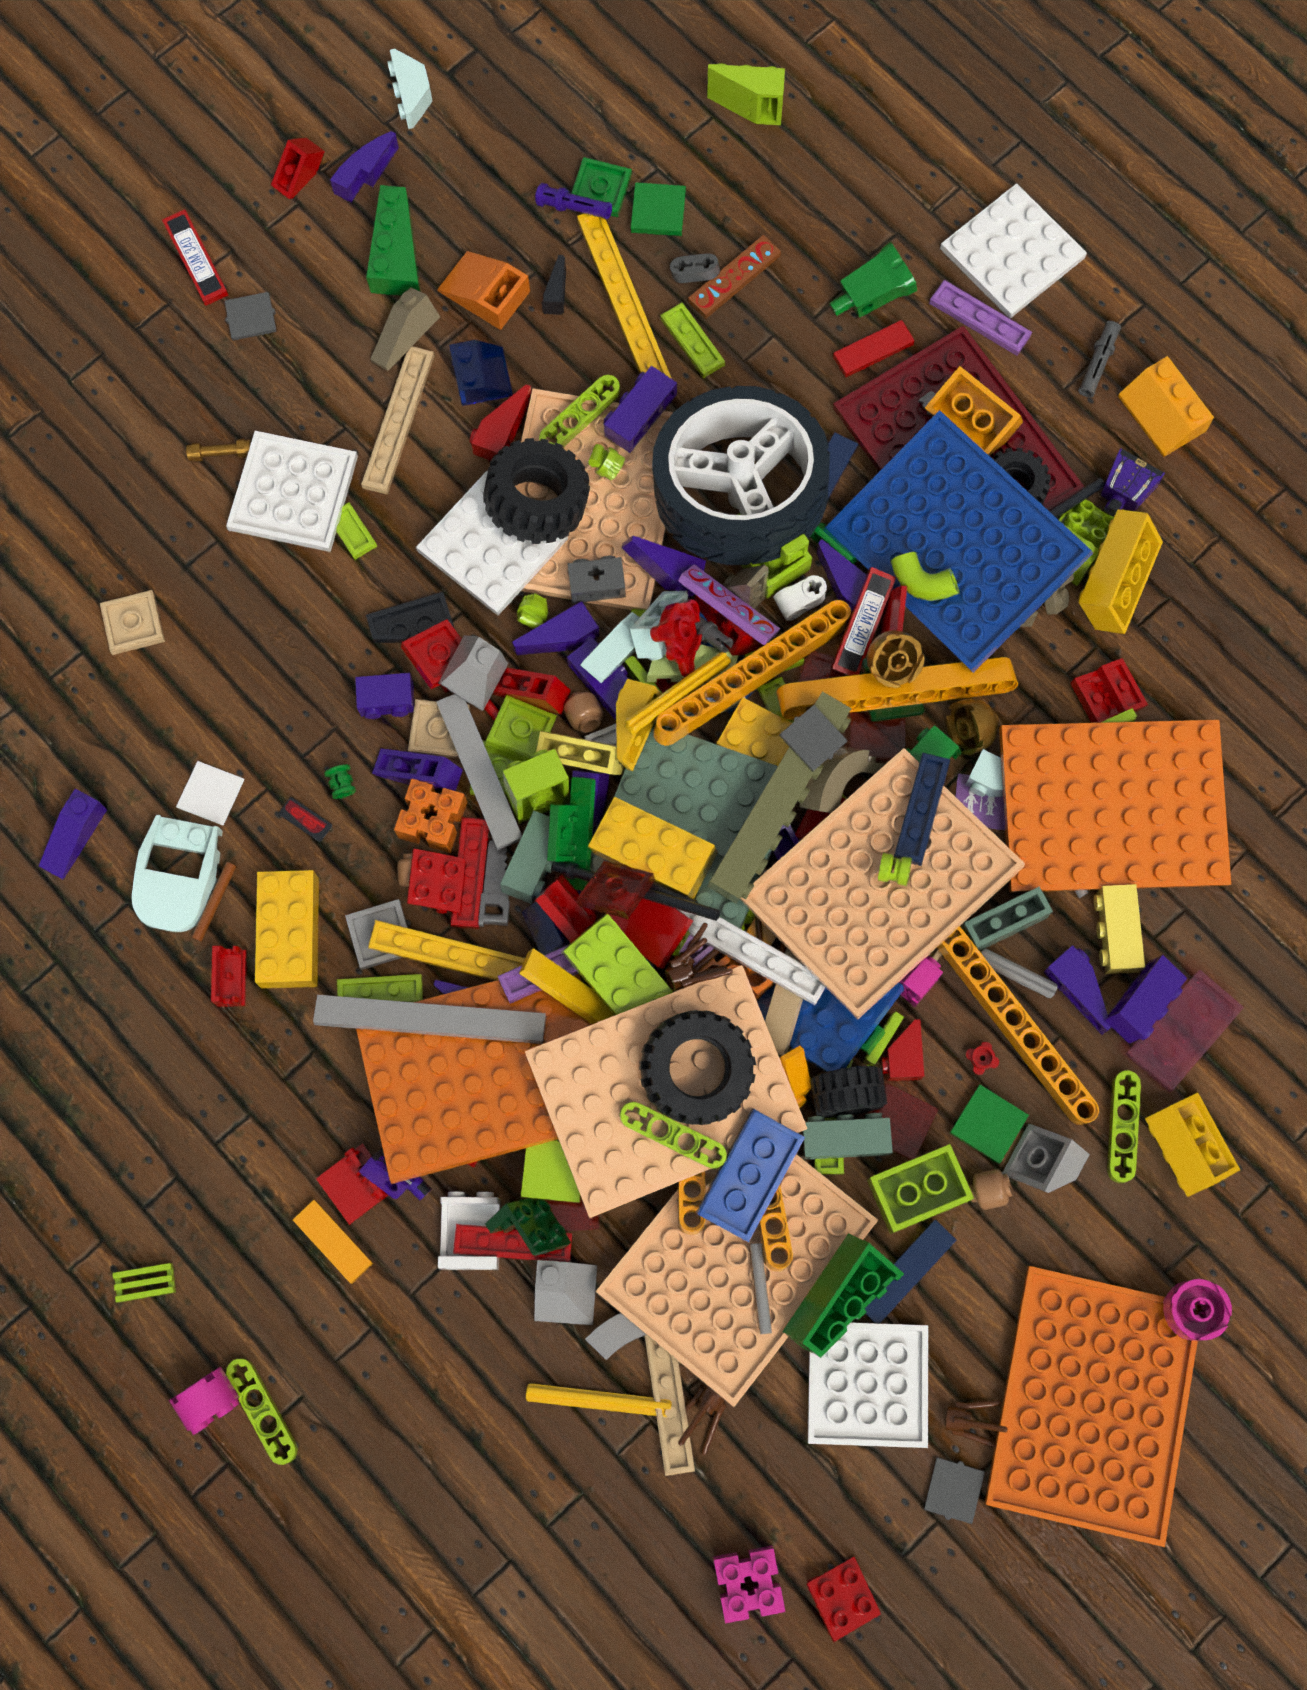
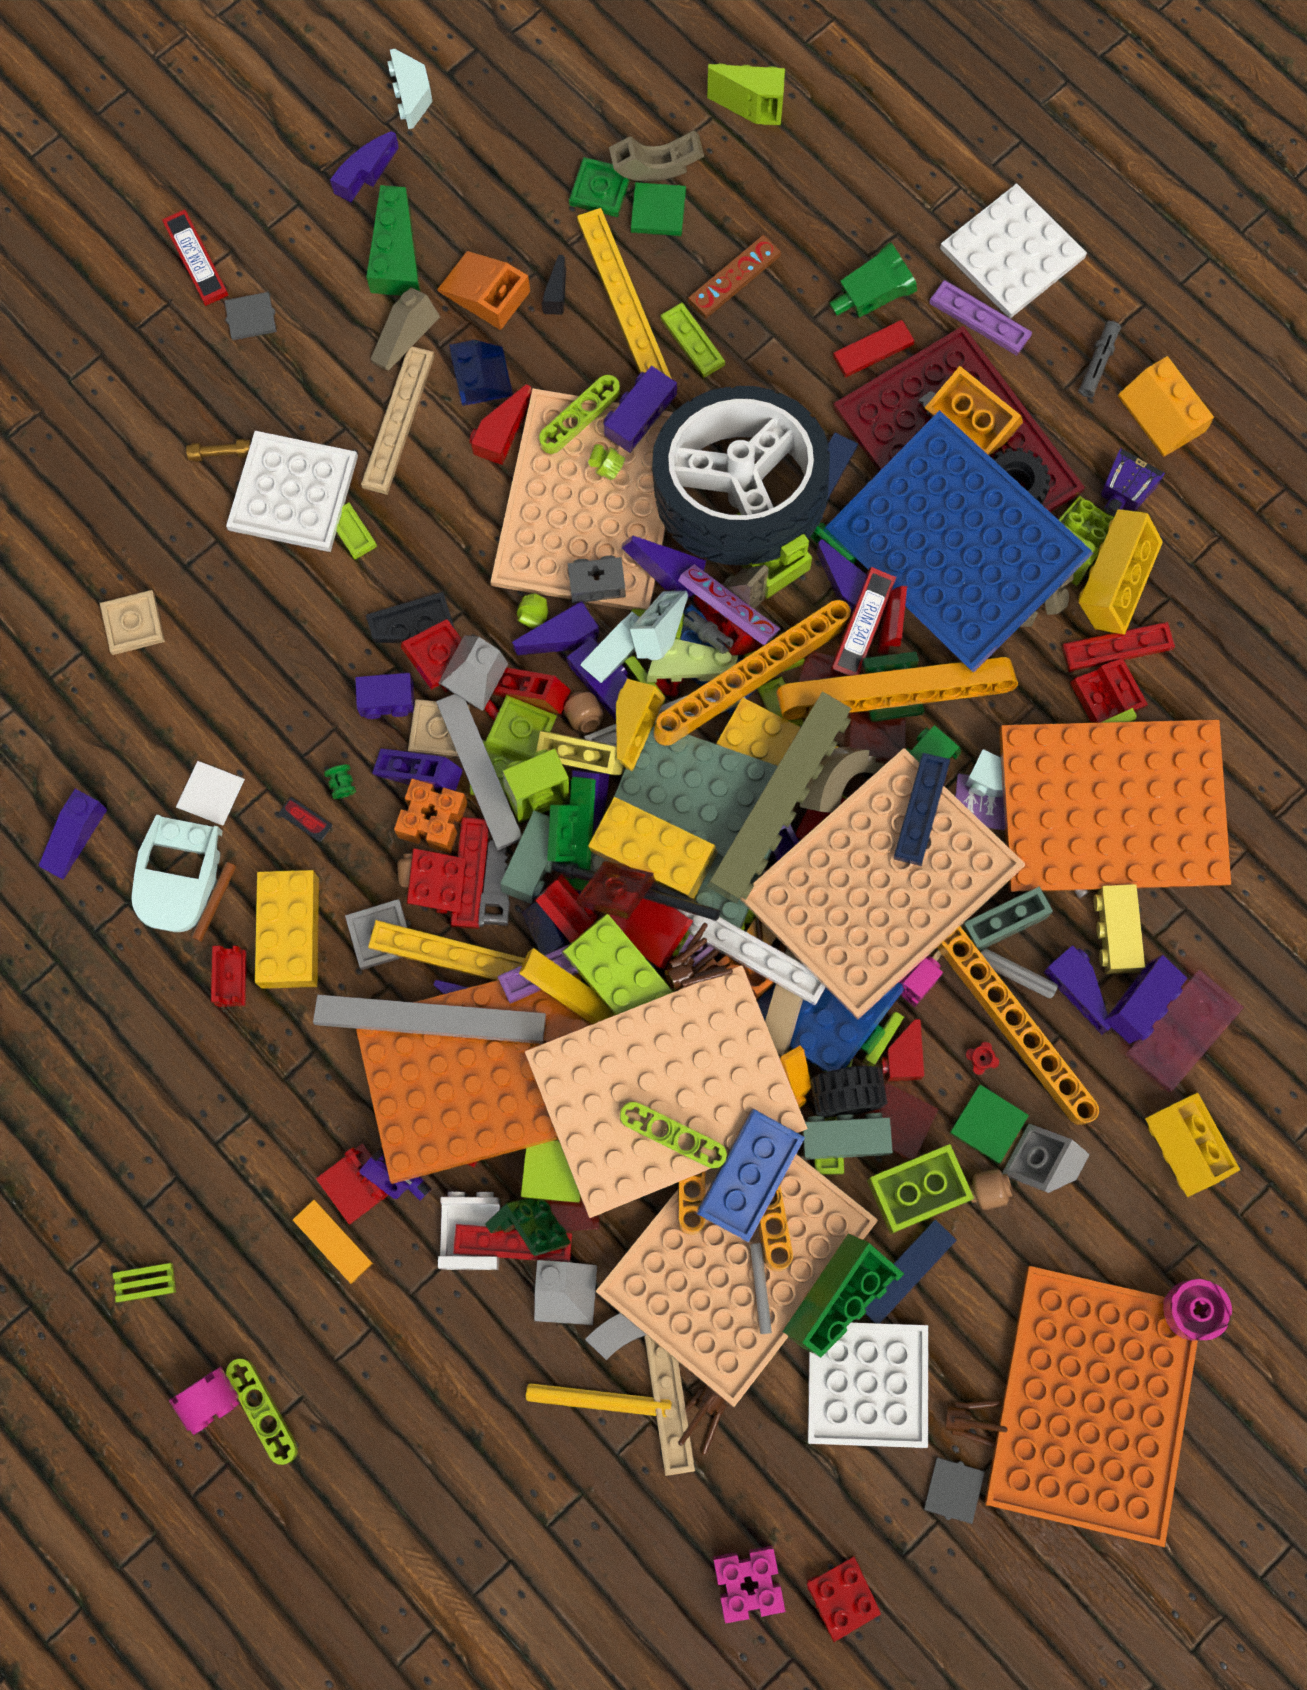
(297, 166): red slope -> none
(391, 988): lime tile -> none
(482, 556): white plate -> none
(541, 464): black tyre -> none
(563, 200): dark purple pin -> none
(655, 162): none -> dark tan arch
(677, 692): yellow axle -> none
(679, 634): red tile -> none
(694, 268): dark grey beam -> none
(737, 1074): black tyre -> none
(797, 599): white piece -> none
(813, 738): dark grey piece -> none
(895, 658): pearl gold cylinder -> none
(901, 869): lime wheel -> none
(923, 584): lime cylinder -> none
(972, 725): pearl gold cylinder -> none
(1078, 497): black bar -> none
(1114, 646): none -> red tile
(1128, 1127): lime beam -> none

